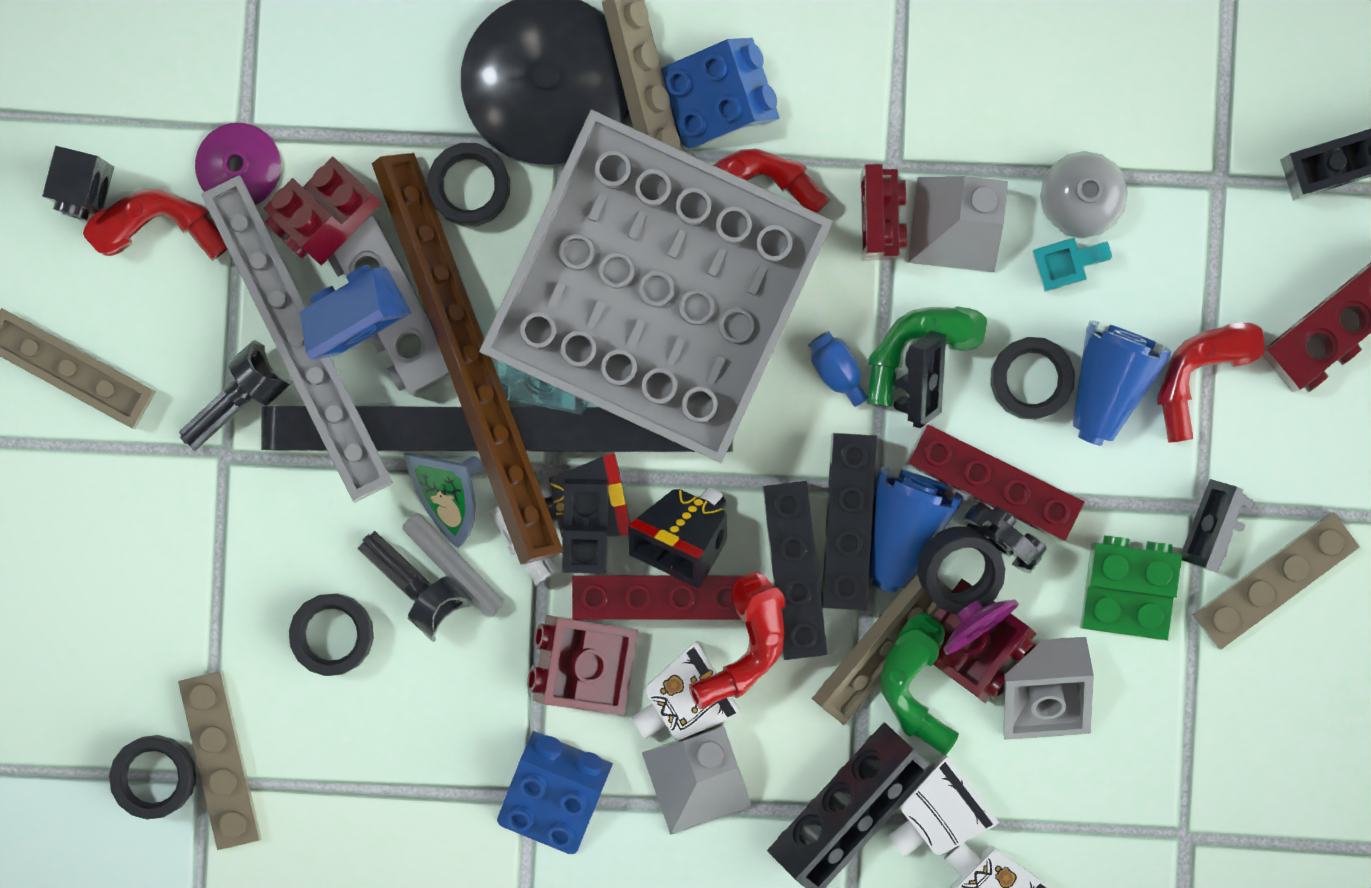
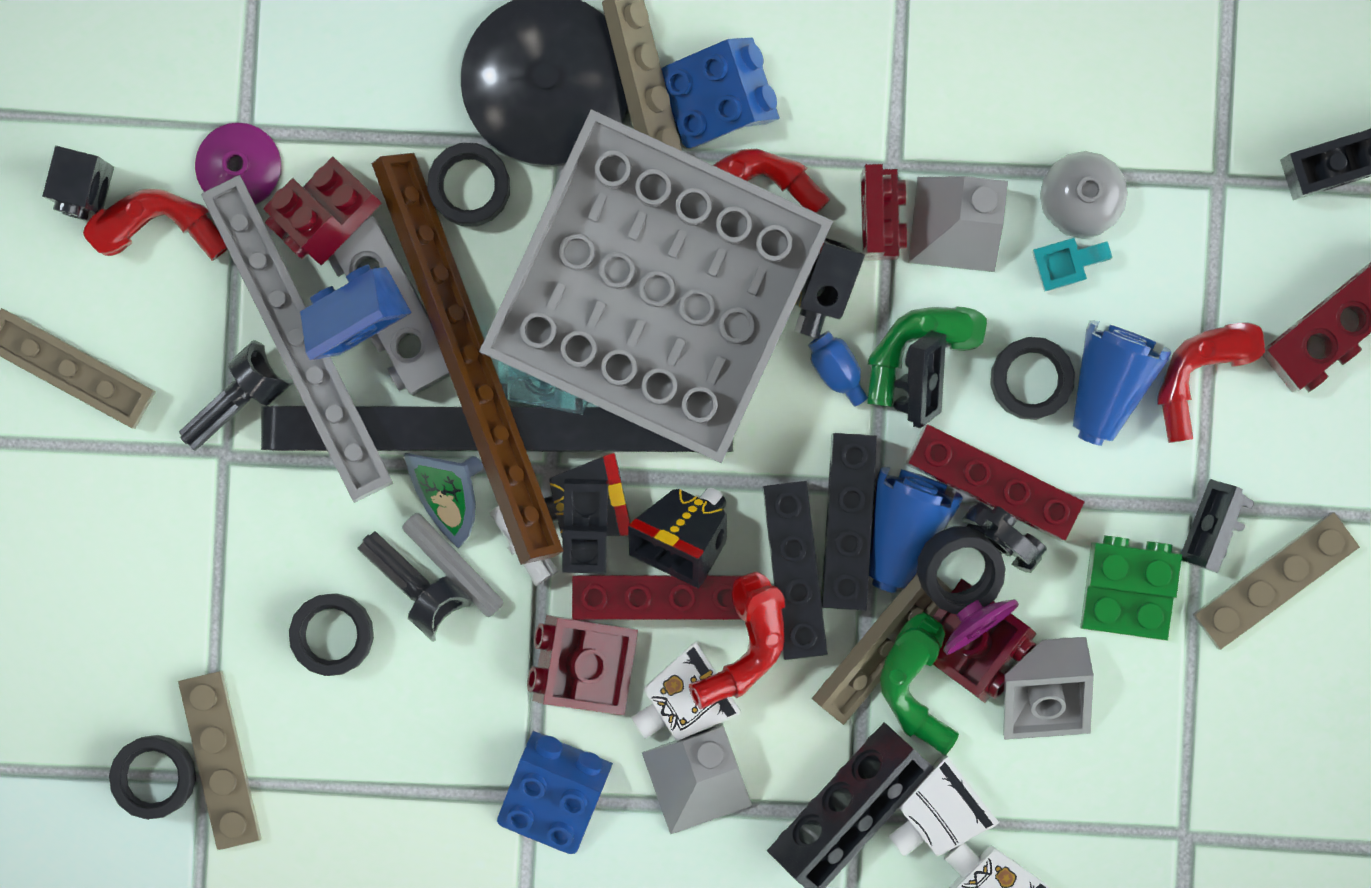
(837, 272): none -> black torso

